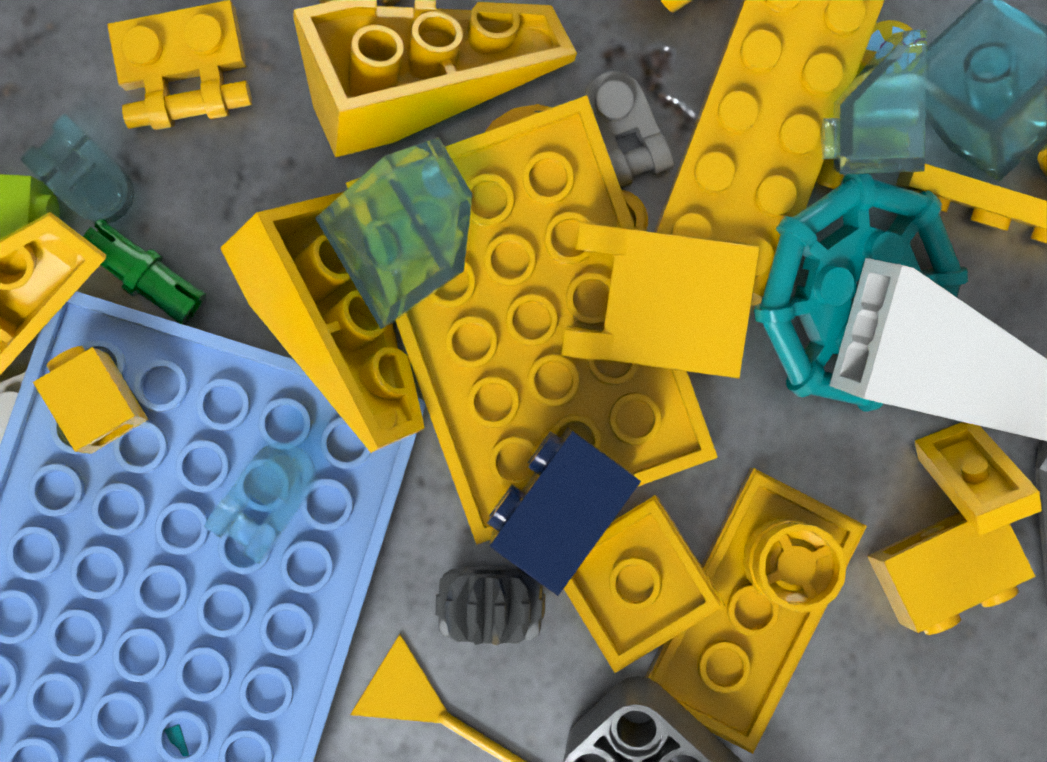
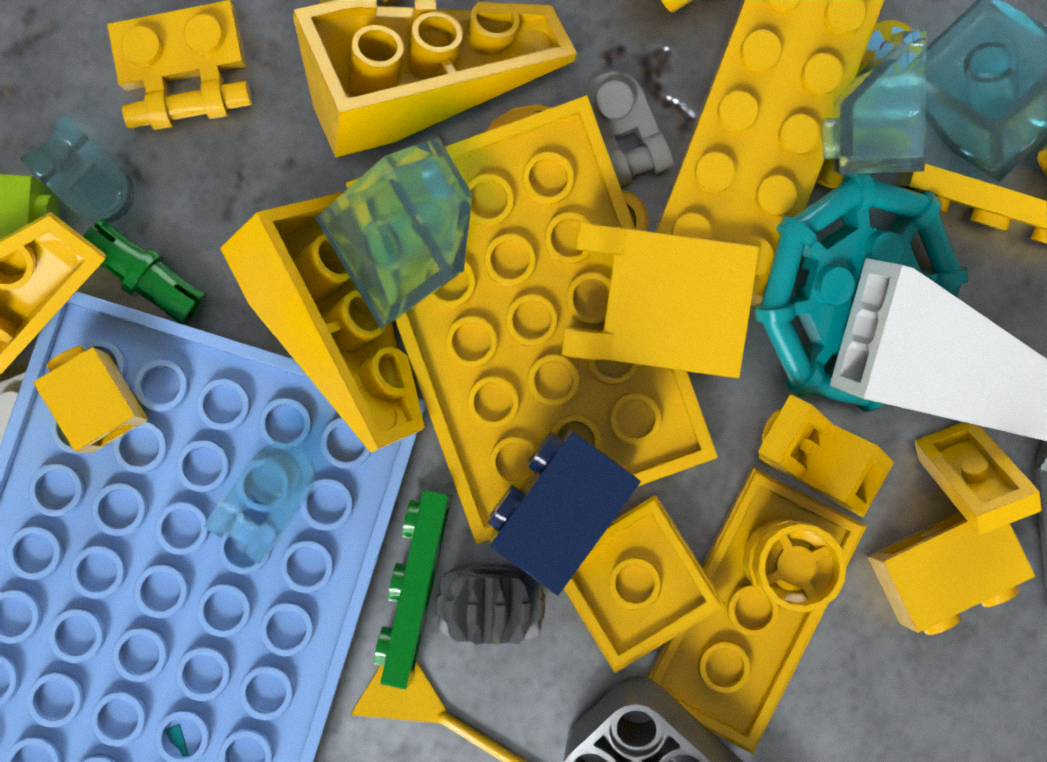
(412, 588): none -> green plate
(823, 456): none -> yellow brick

